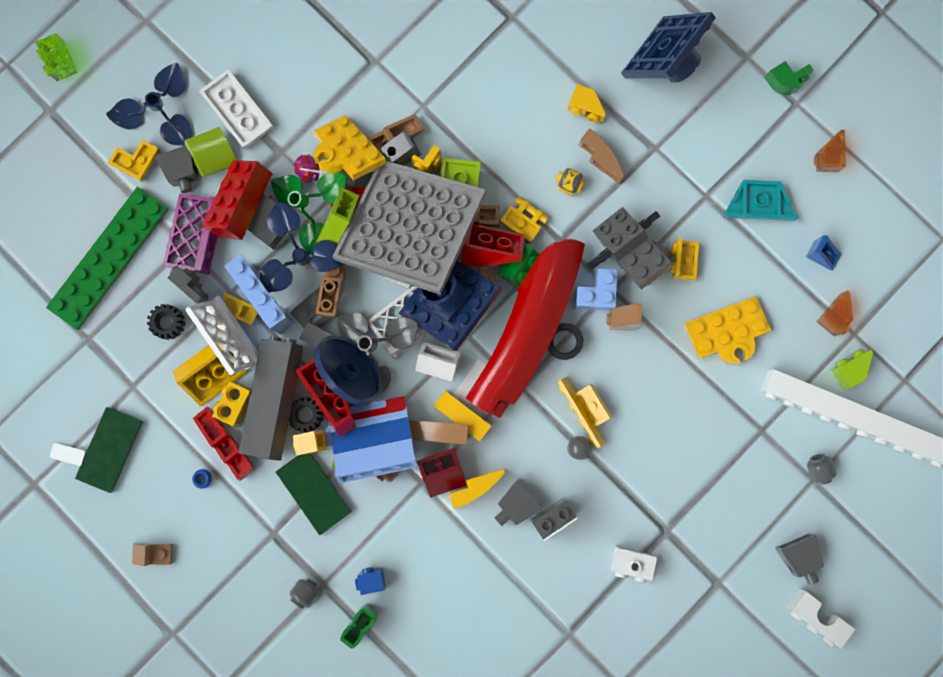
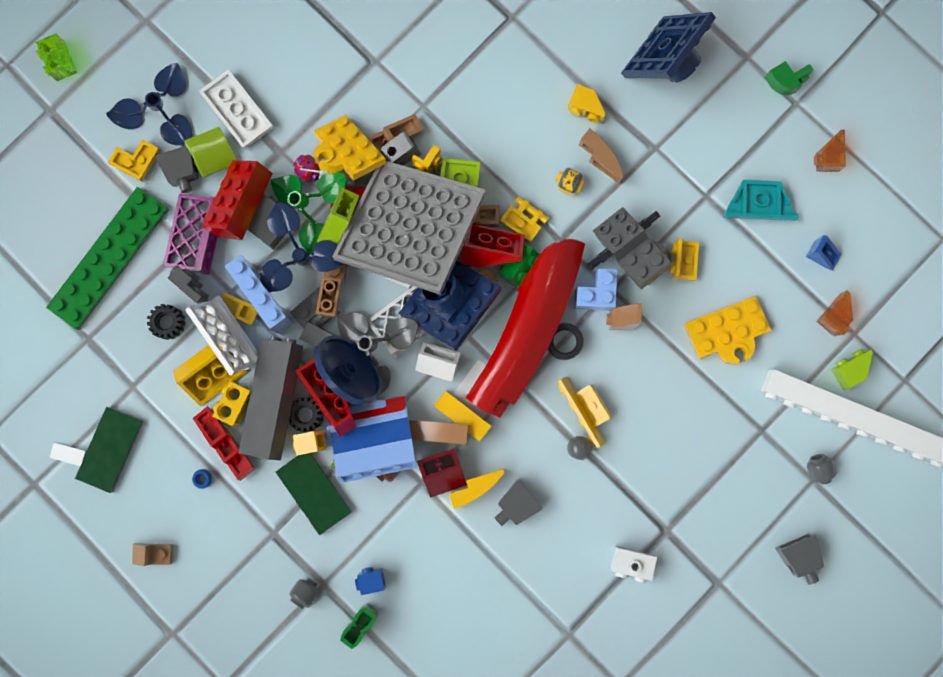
(553, 519): dark grey piece -> none
(834, 629): white arch -> none

